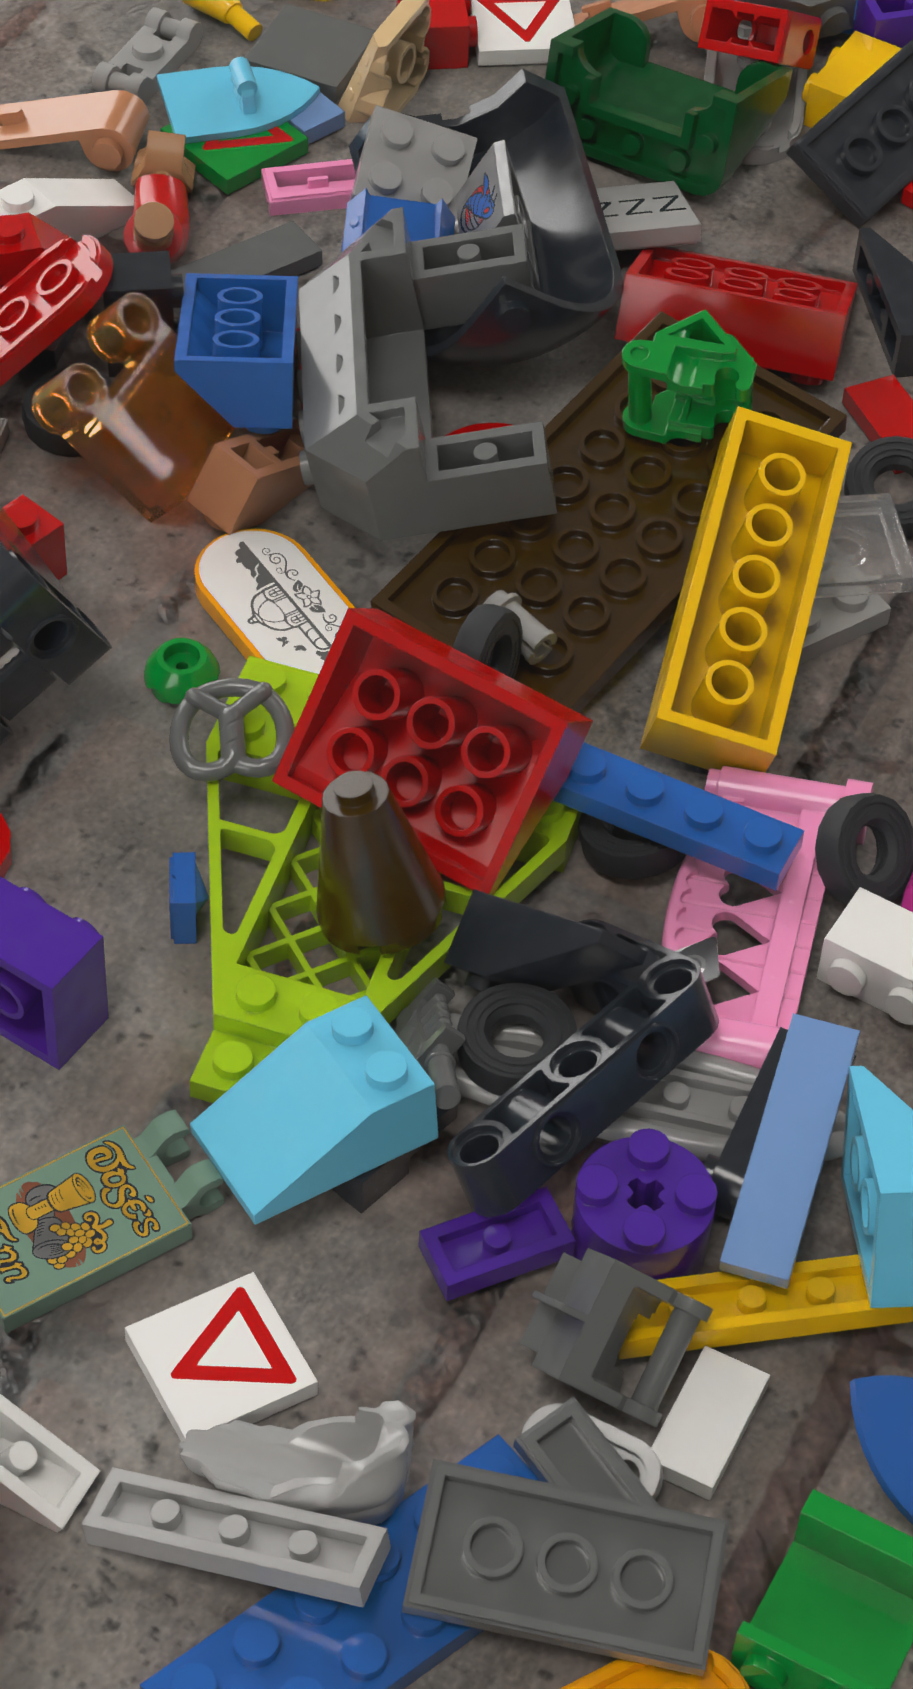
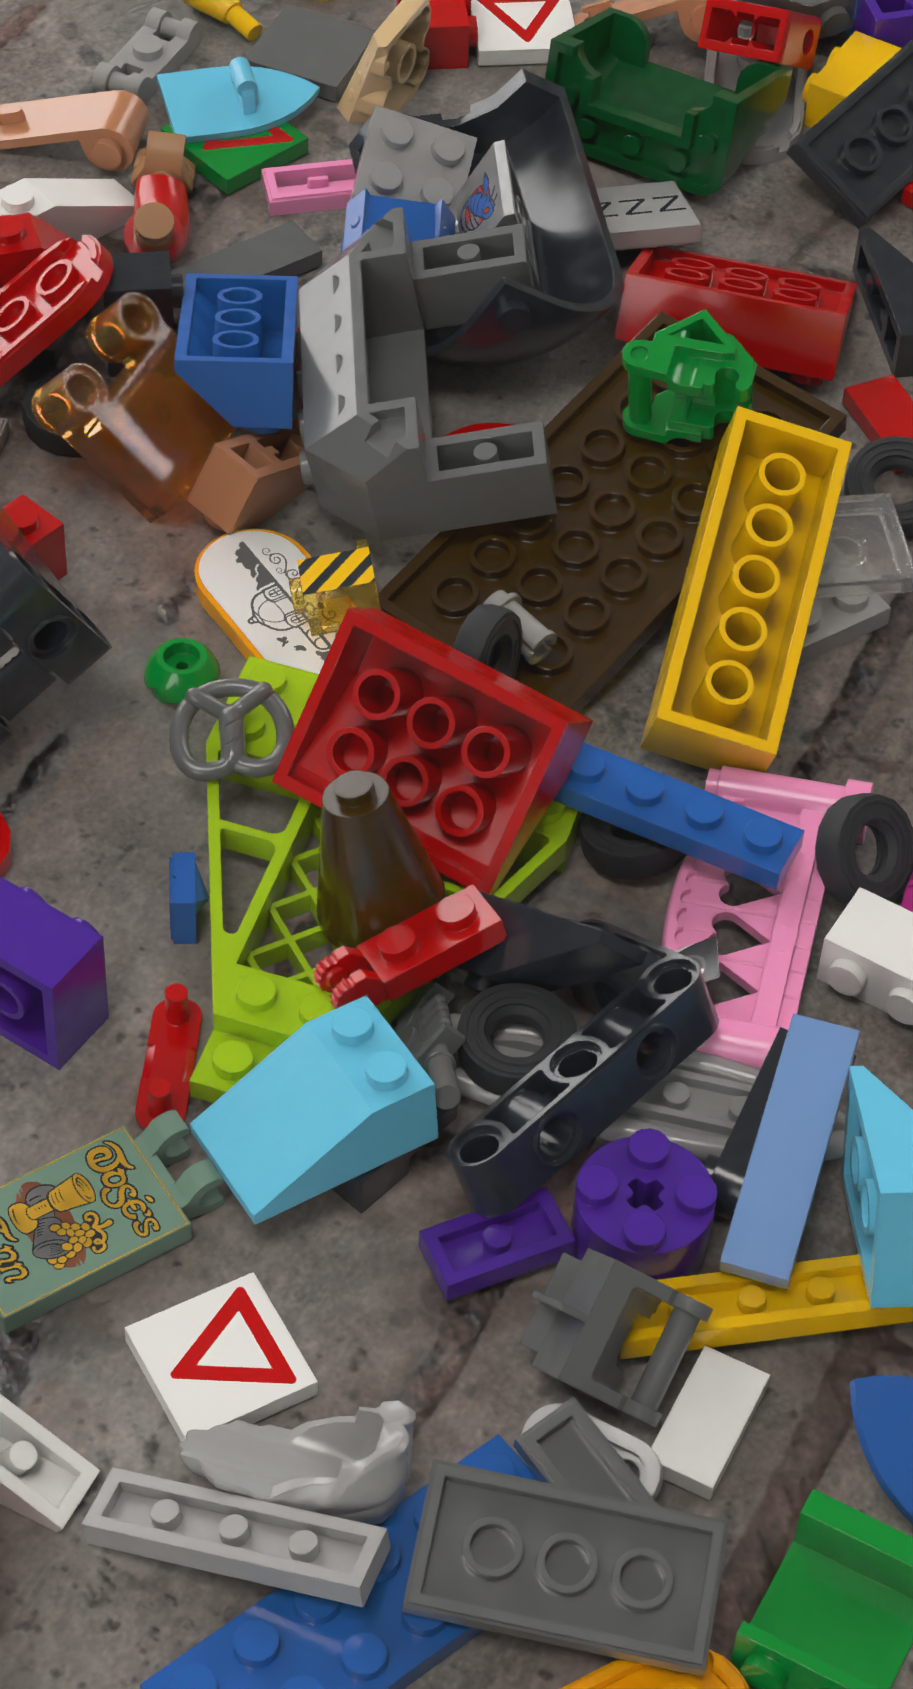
(169, 1056): none -> red piece
(319, 119): medium blue tile -> none
(332, 585): none -> brick
(412, 950): none -> red hinge

